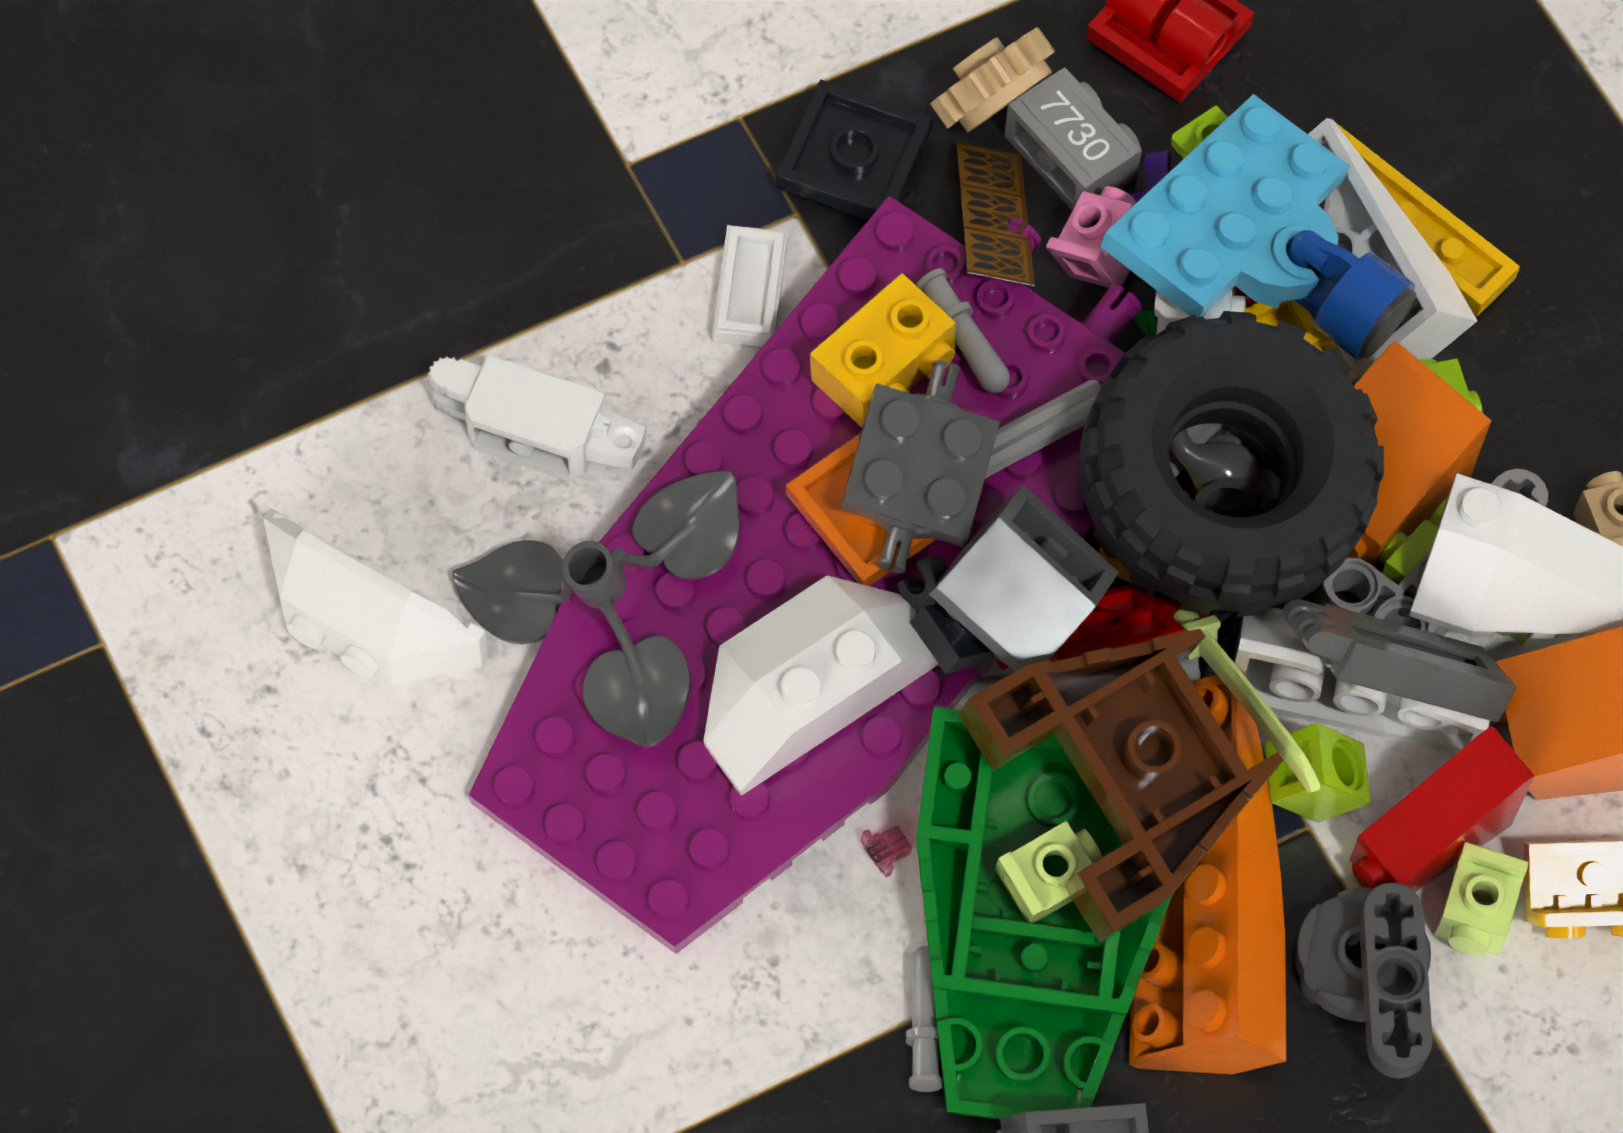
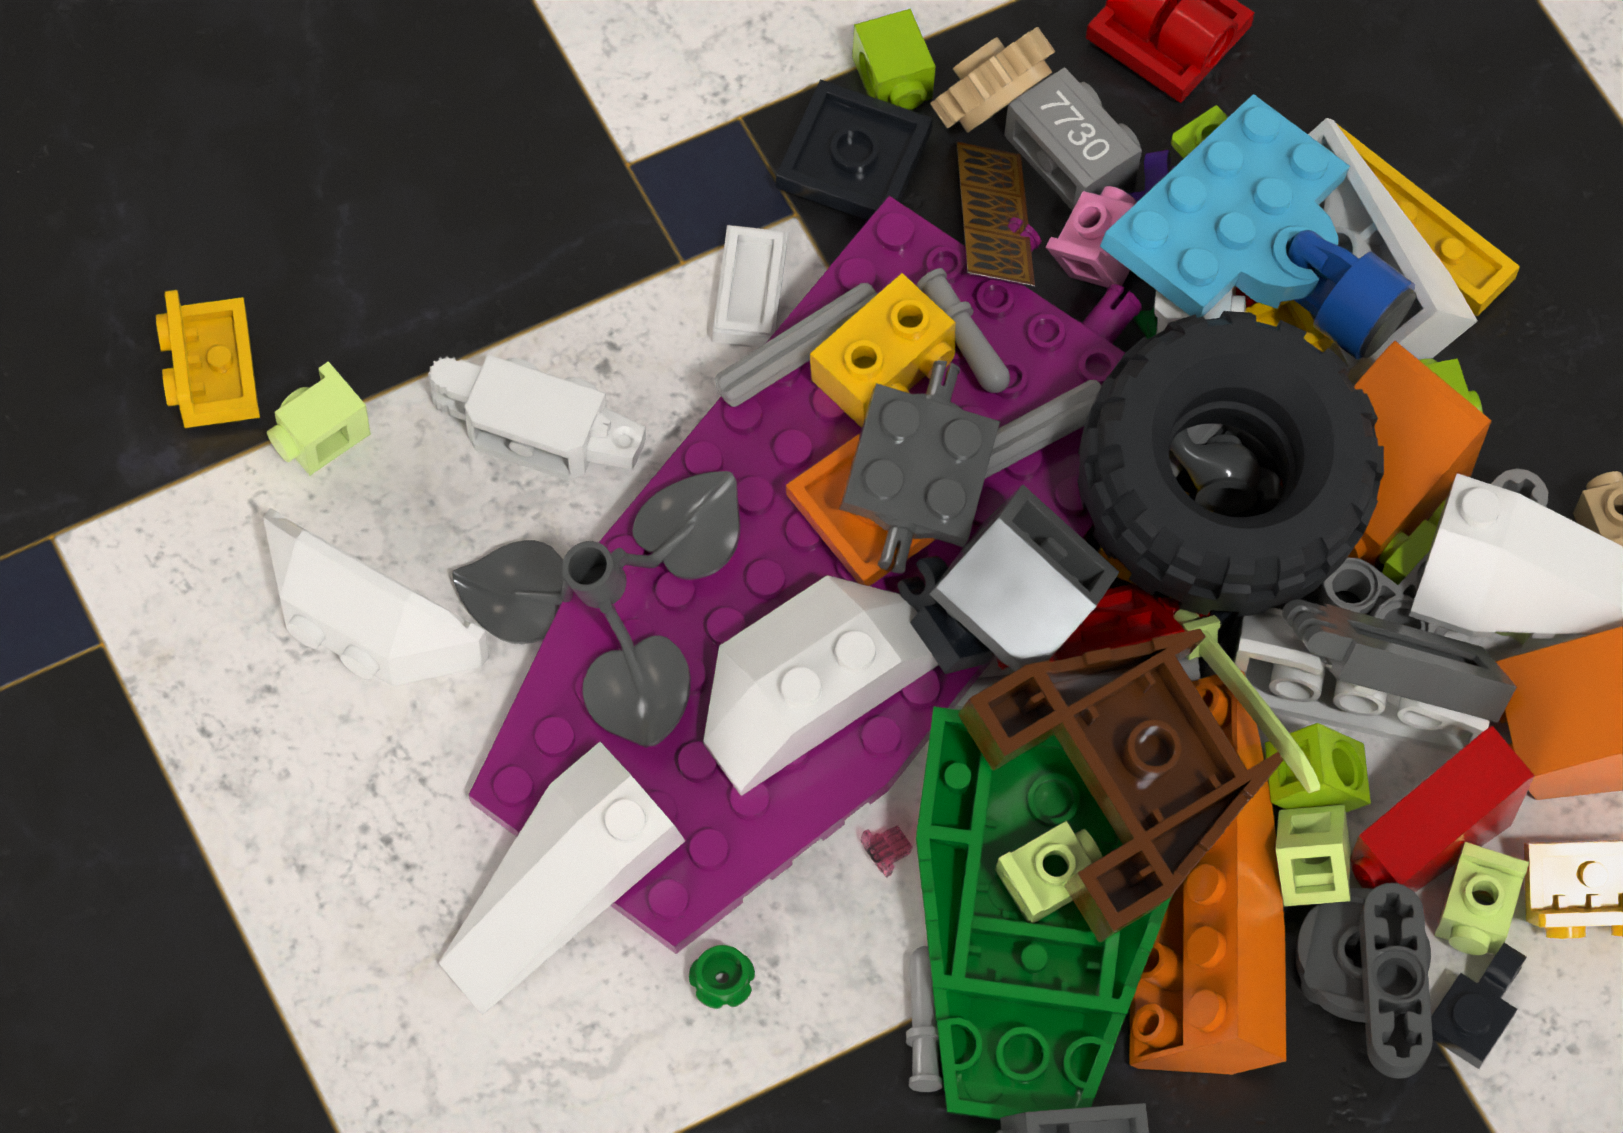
(210, 361): none -> yellow bracket
(319, 422): none -> yellowish green brick
(568, 864): none -> white wedge
(727, 961): none -> green plate
(789, 348): none -> light grey axle
(894, 60): none -> lime brick
(1313, 855): none -> yellowish green brick
(1474, 1013): none -> black plate

